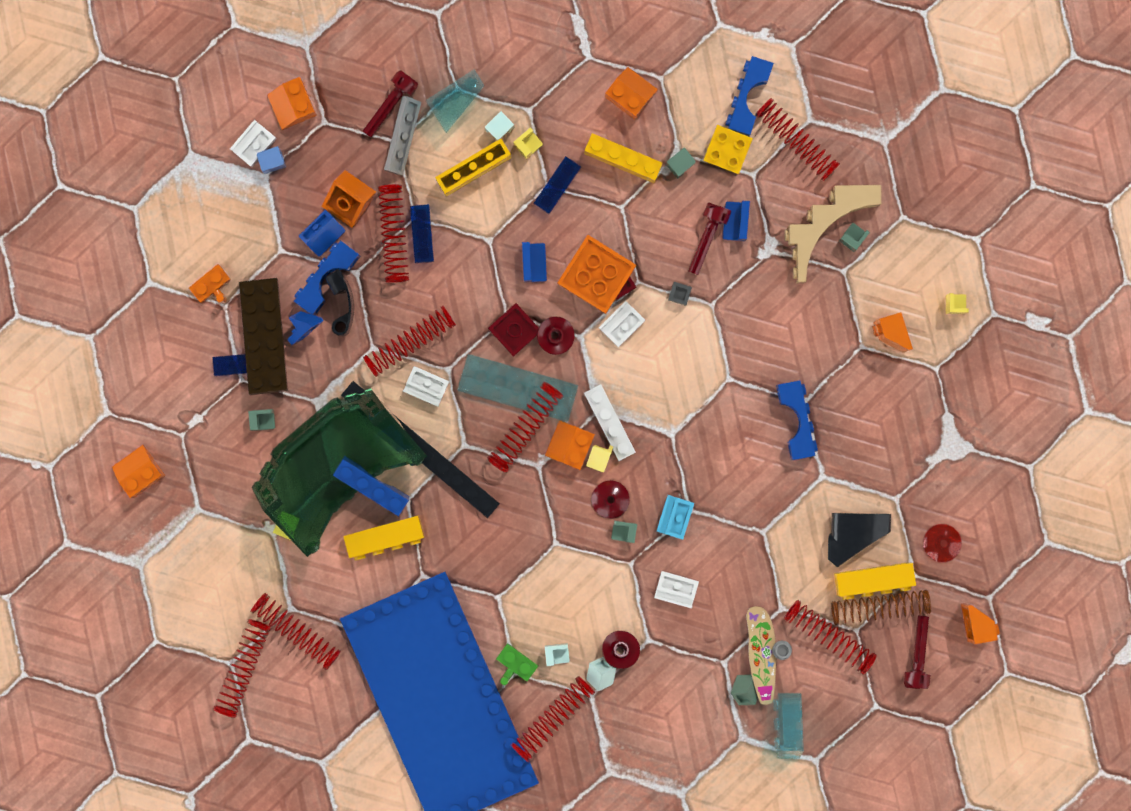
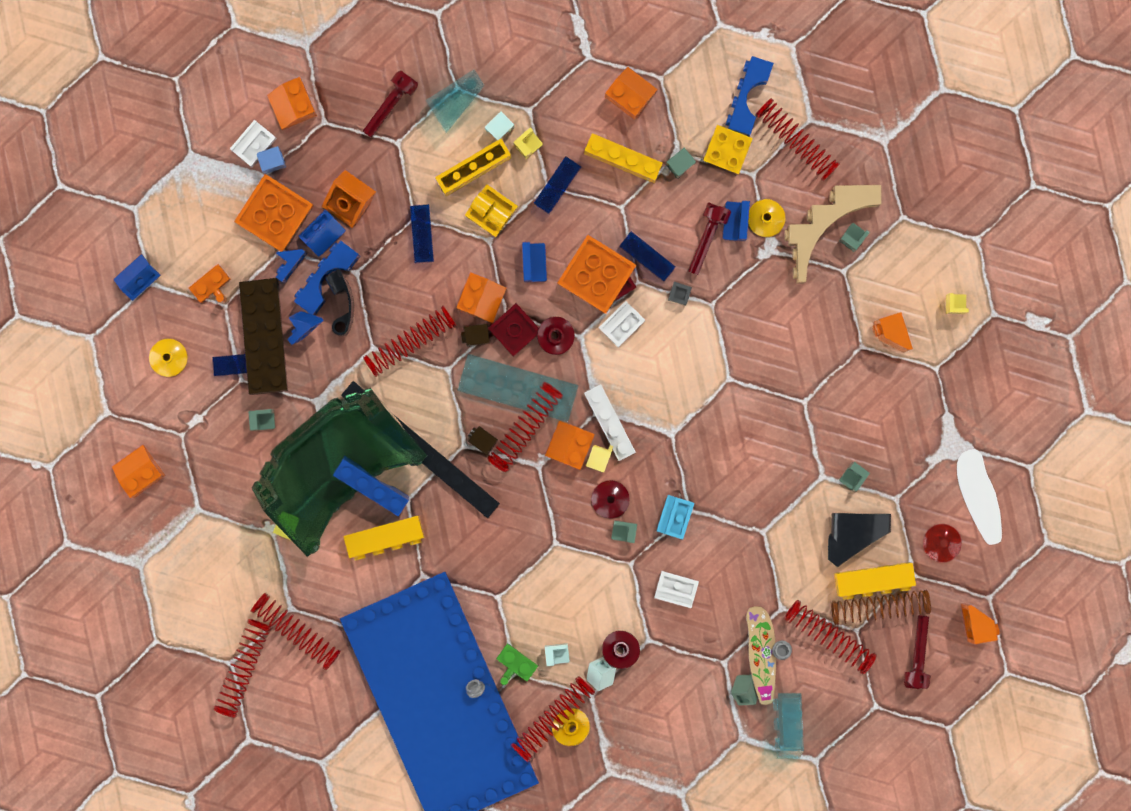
(136, 277): none -> blue panel
(177, 360): none -> yellow dish
(273, 213): none -> orange plate
(293, 259): none -> blue slope
(388, 189): red piece -> none
(402, 135): light grey plate -> none
(426, 386): white plate -> none
(475, 335): none -> dark brown brick
(475, 688): none -> light grey plate
(481, 298): none -> orange slope
(482, 440): none -> dark brown brick
(491, 210): none -> yellow plate
(579, 721): none -> yellow dish
(647, 256): none -> clear blue plate
(756, 218): none -> yellow dish
(792, 395): blue arch -> none
(854, 476): none -> sand green panel
(979, 495): none -> white sticker

